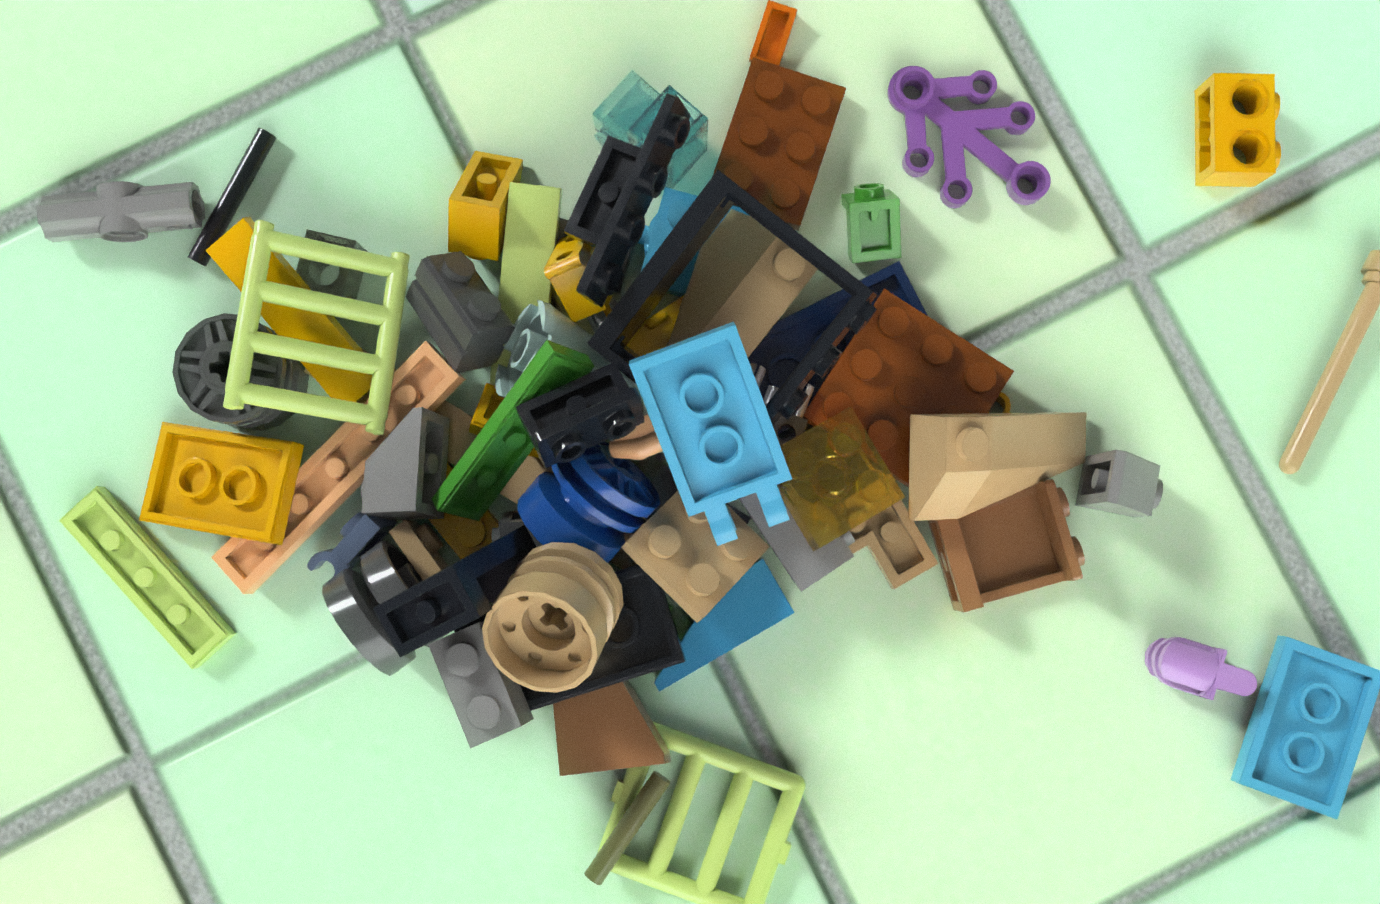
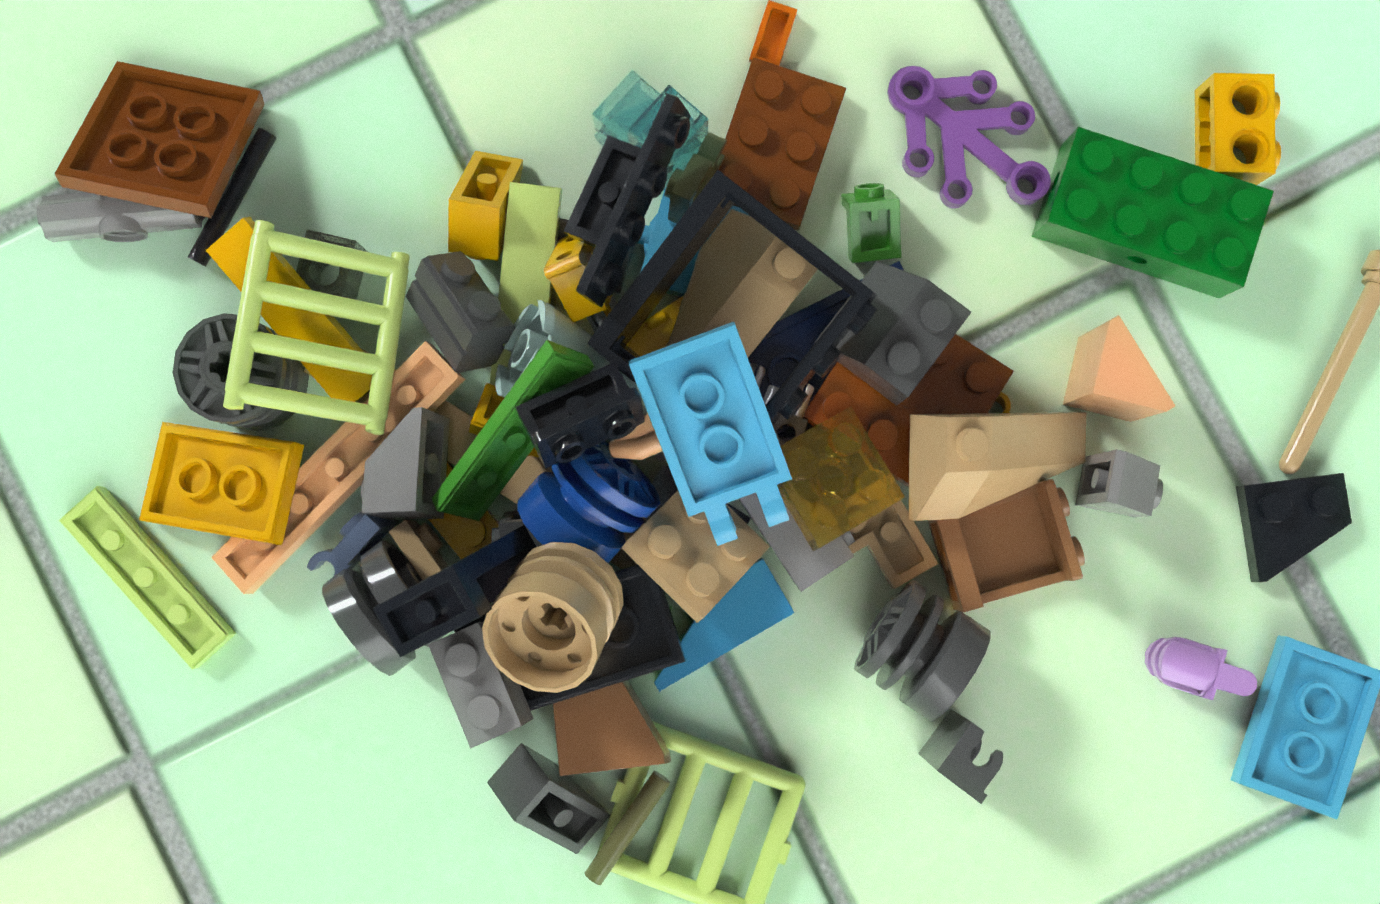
(161, 139): none -> dark orange plate
(545, 801): none -> dark grey slope
(688, 183): none -> olive plate
(903, 335): none -> dark grey slope
(931, 656): none -> dark grey wheel
(952, 754): none -> dark grey hinge
(1114, 376): none -> light nougat slope
(1152, 213): none -> green brick
(1290, 520): none -> black wing

